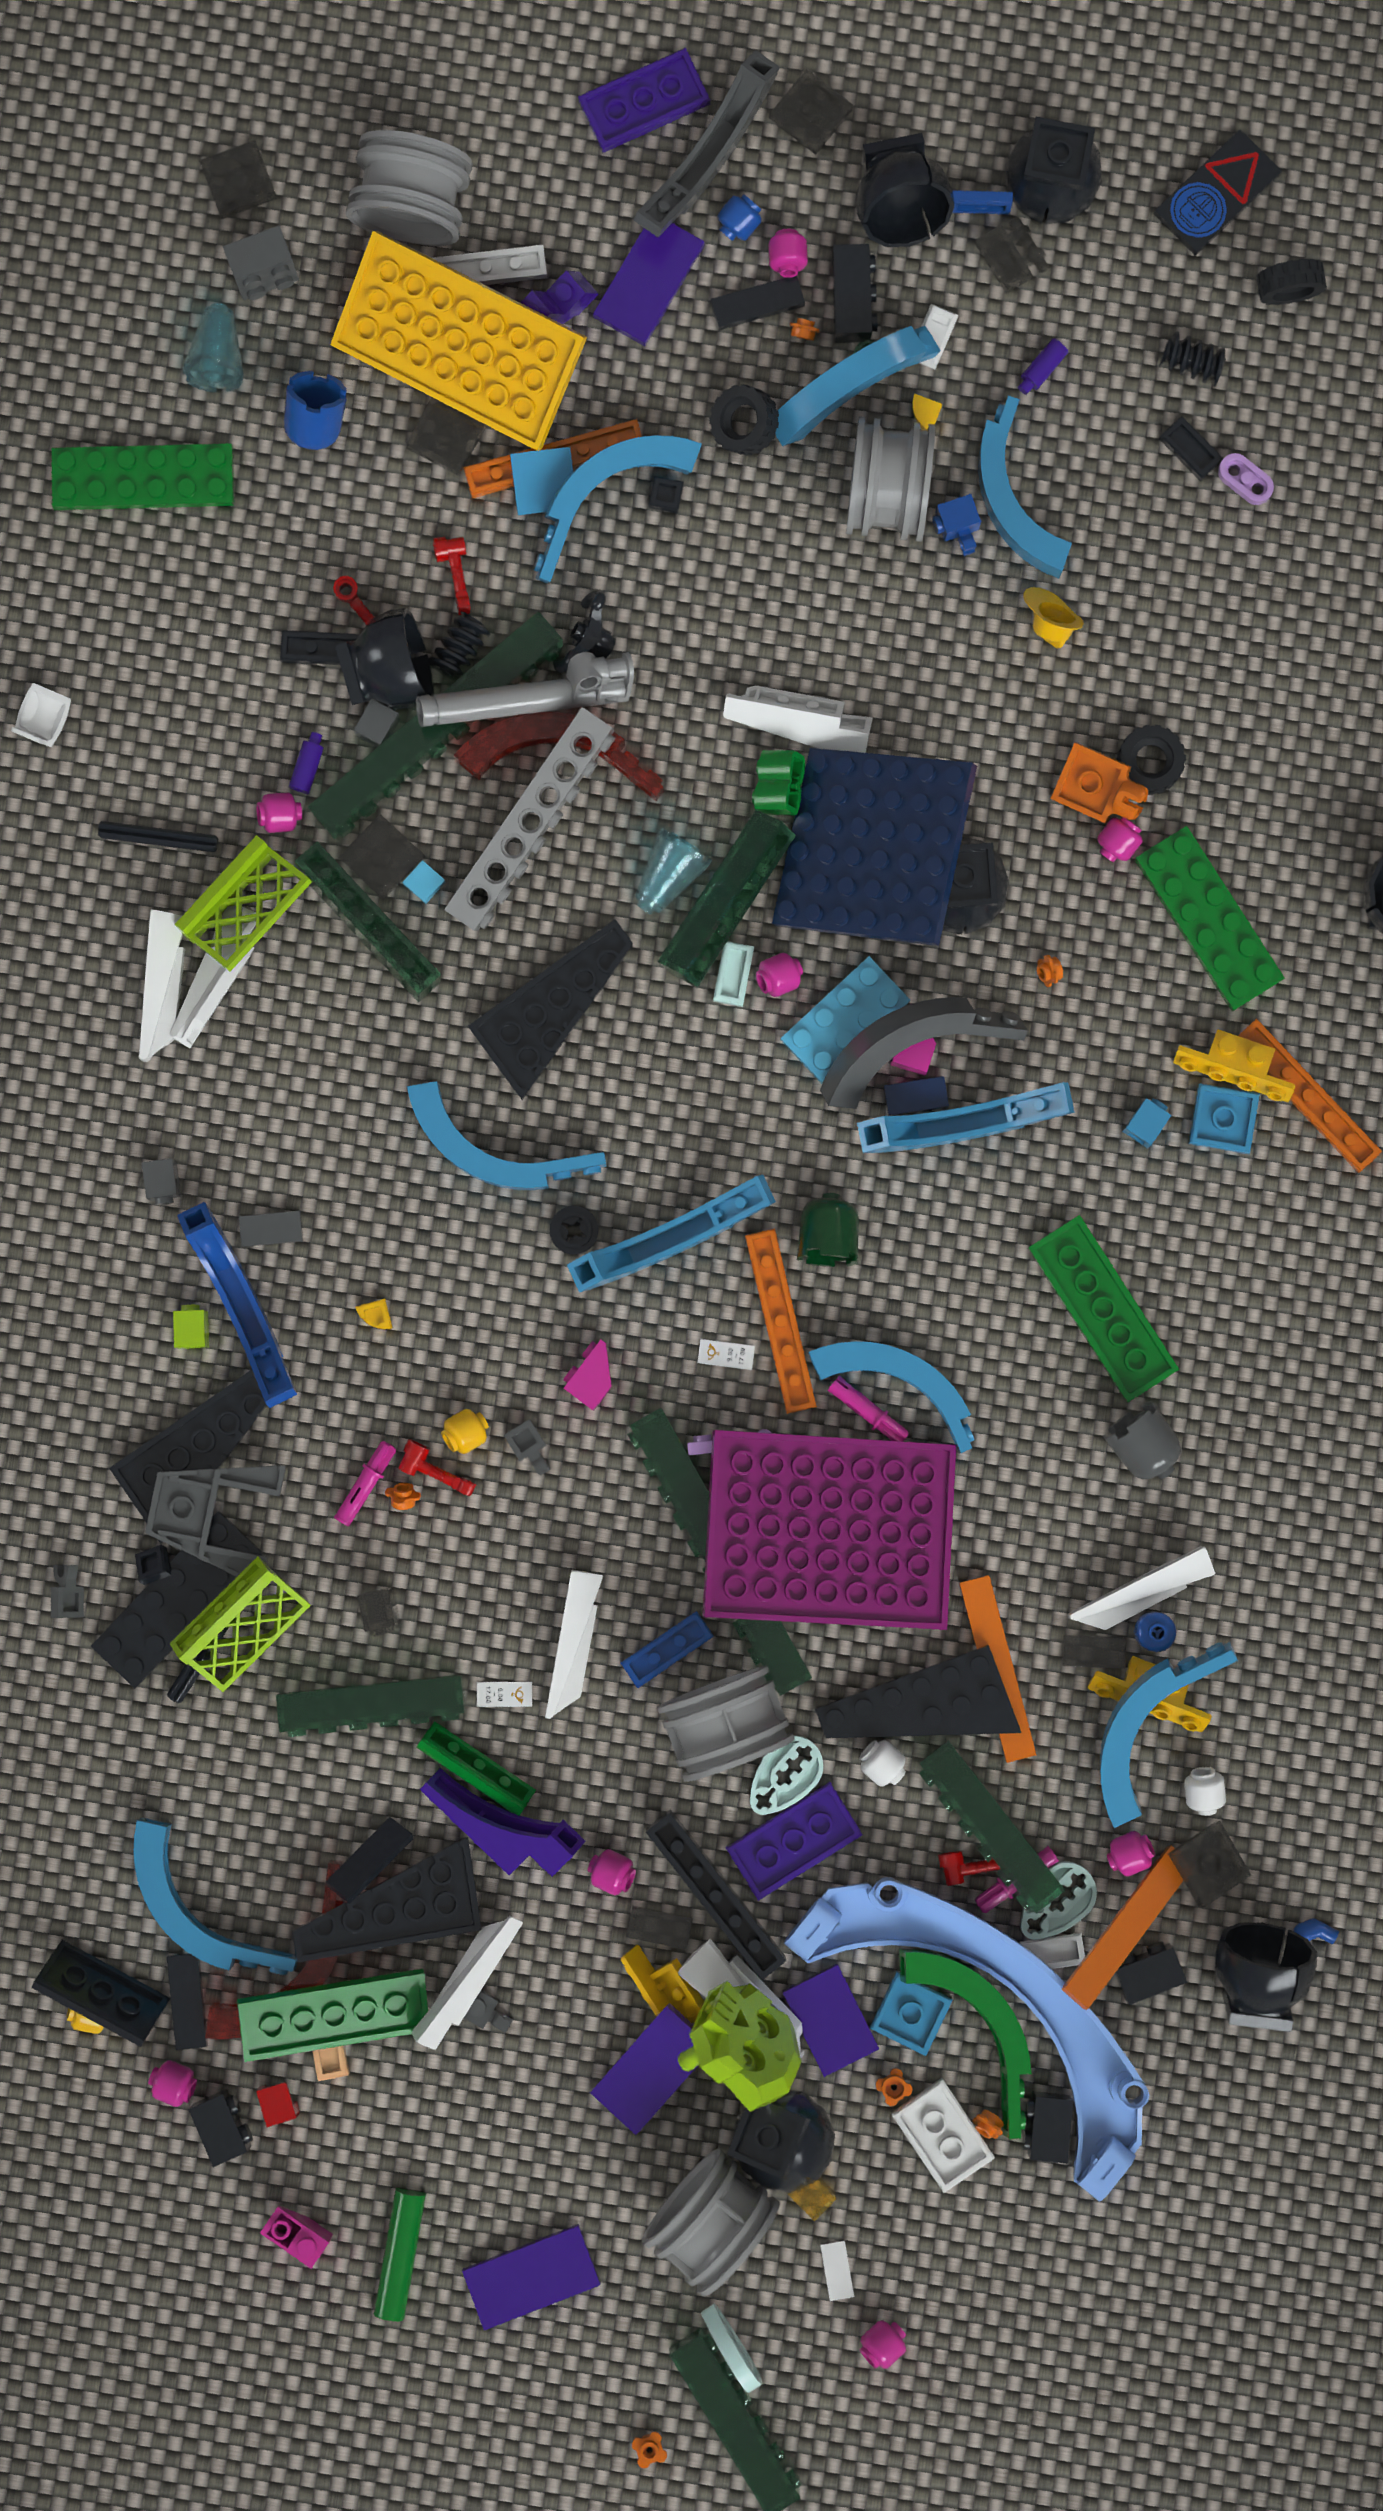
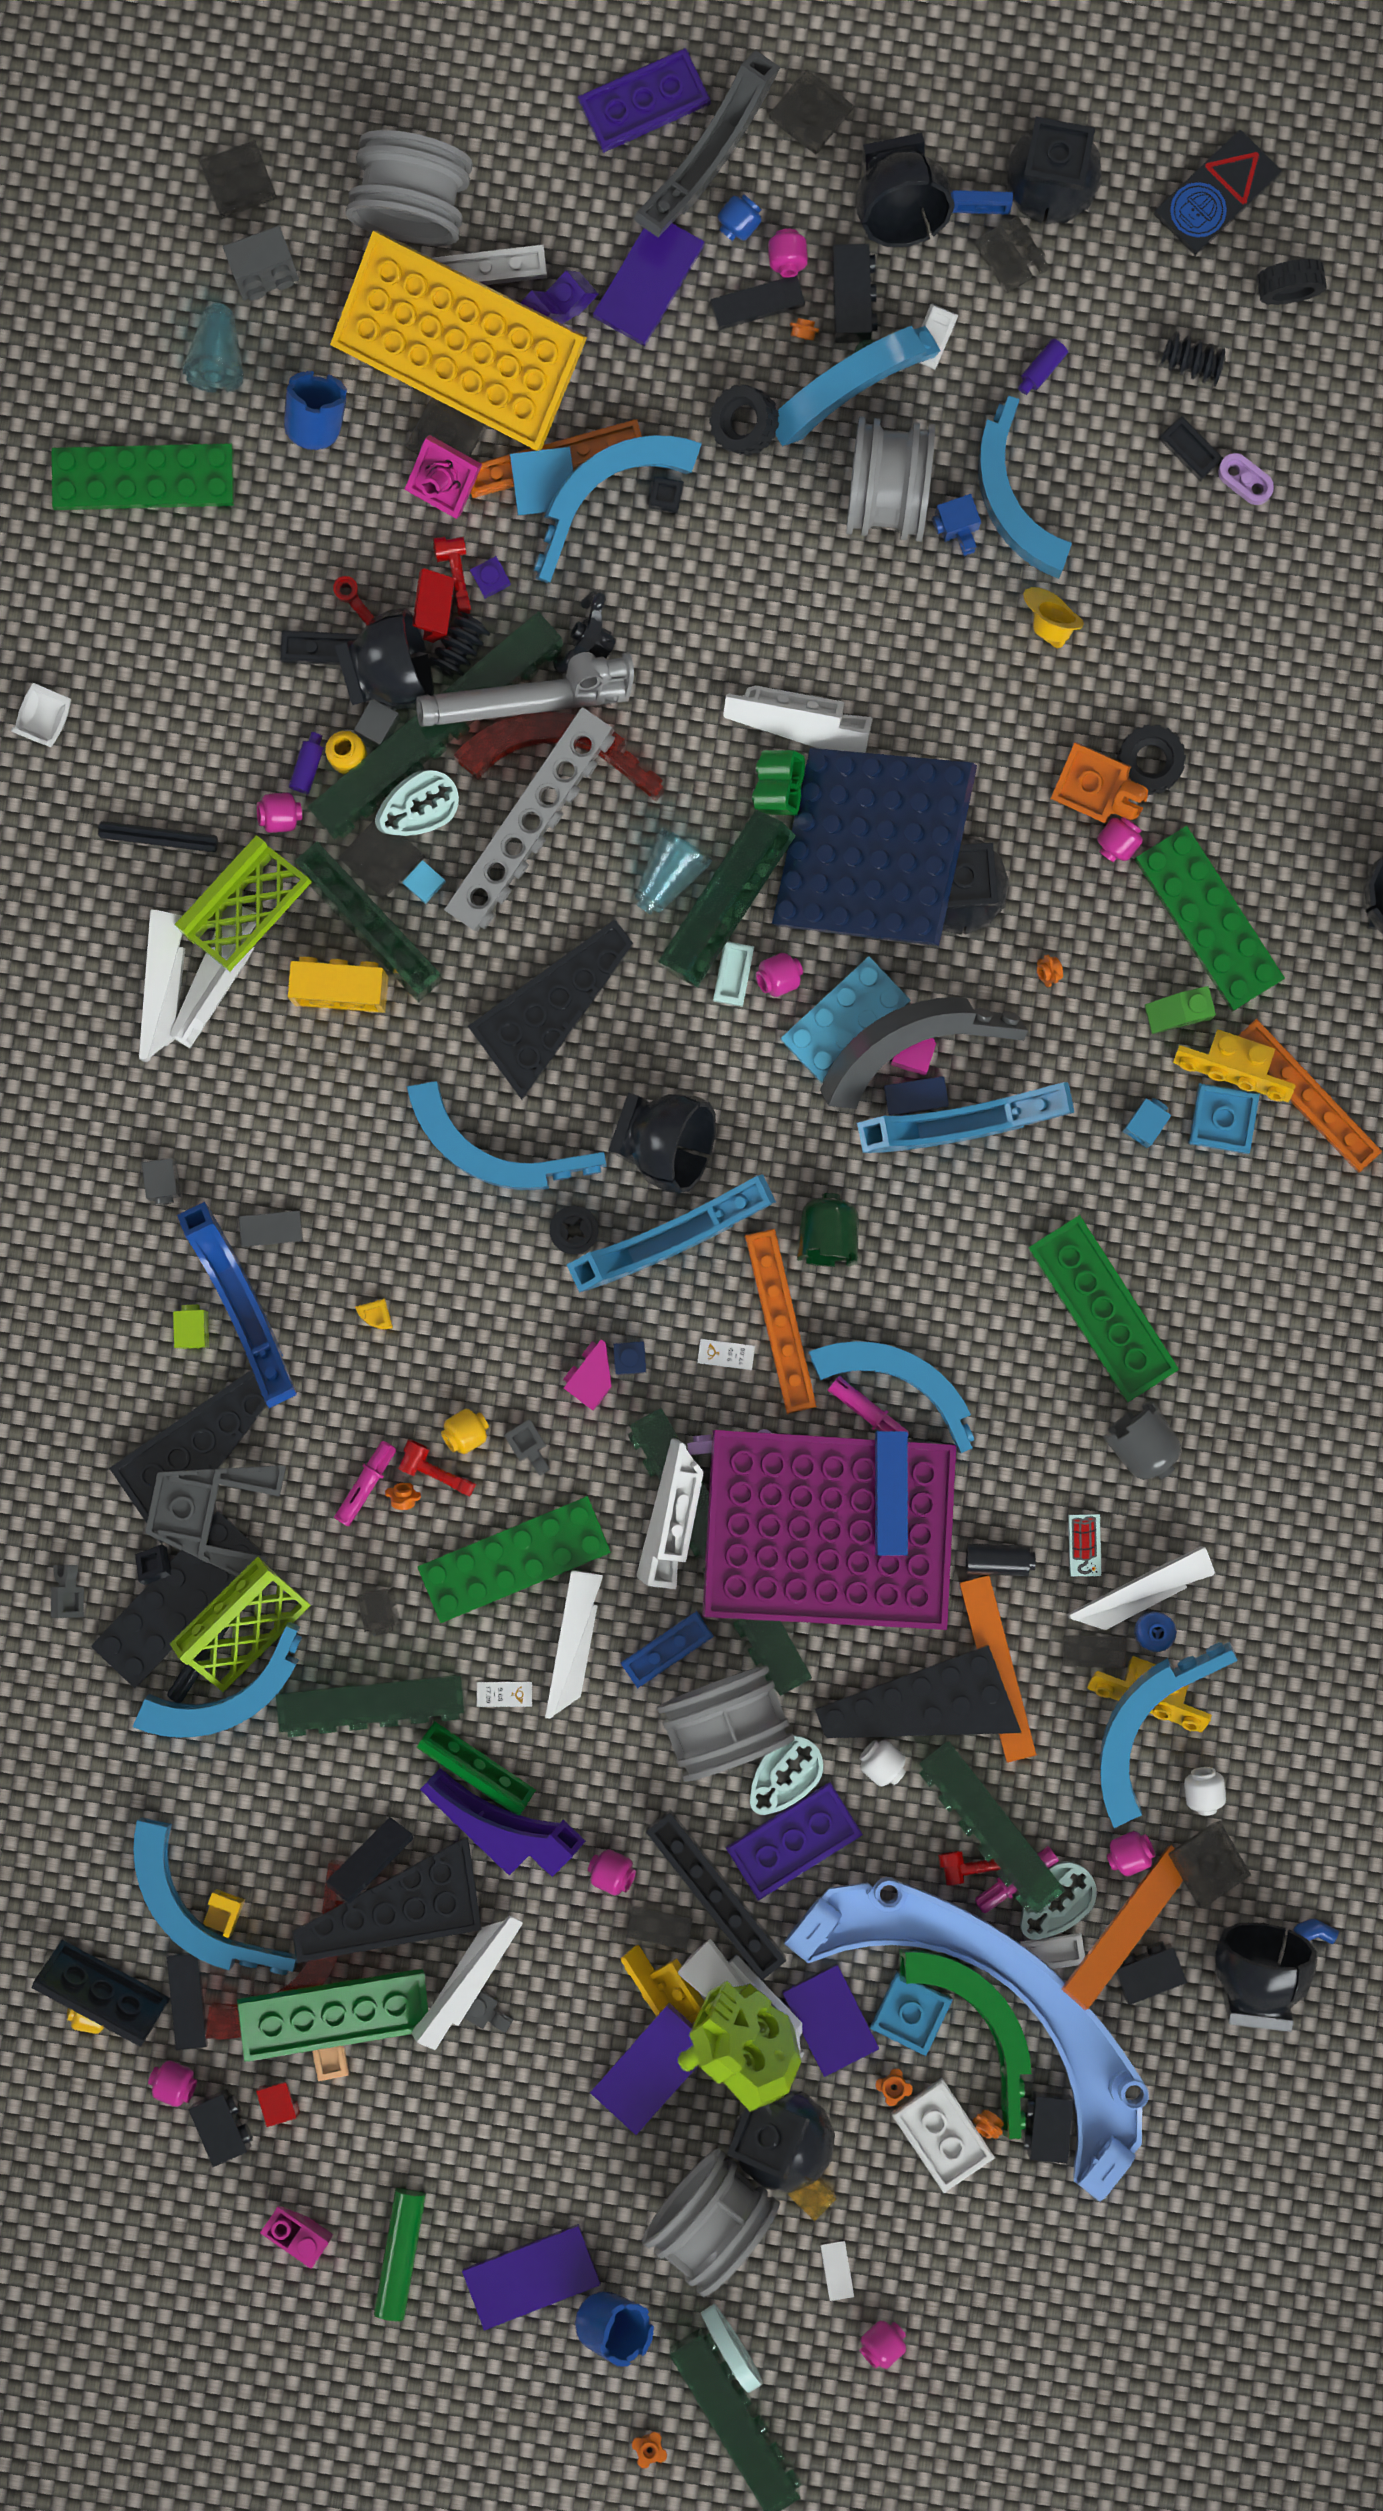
(196, 1720): none -> dark azure arch
(223, 1912): none -> yellow panel
(338, 985): none -> yellow brick
(345, 751): none -> yellow head
(414, 788): none -> light aqua piece
(433, 604): none -> red panel
(438, 485): none -> dark pink plate
(490, 577): none -> dark purple plate
(514, 1559): none -> green plate
(614, 2327): none -> blue cylinder
(630, 1358): none -> dark blue brick
(652, 1131): none -> black plate
(671, 1519): none -> white wedge
(891, 1493): none -> blue tile
(925, 410): yellow tile -> none
(999, 1560): none -> black brick
(1084, 1545): none -> tile
(1180, 1010): none -> bright green slope

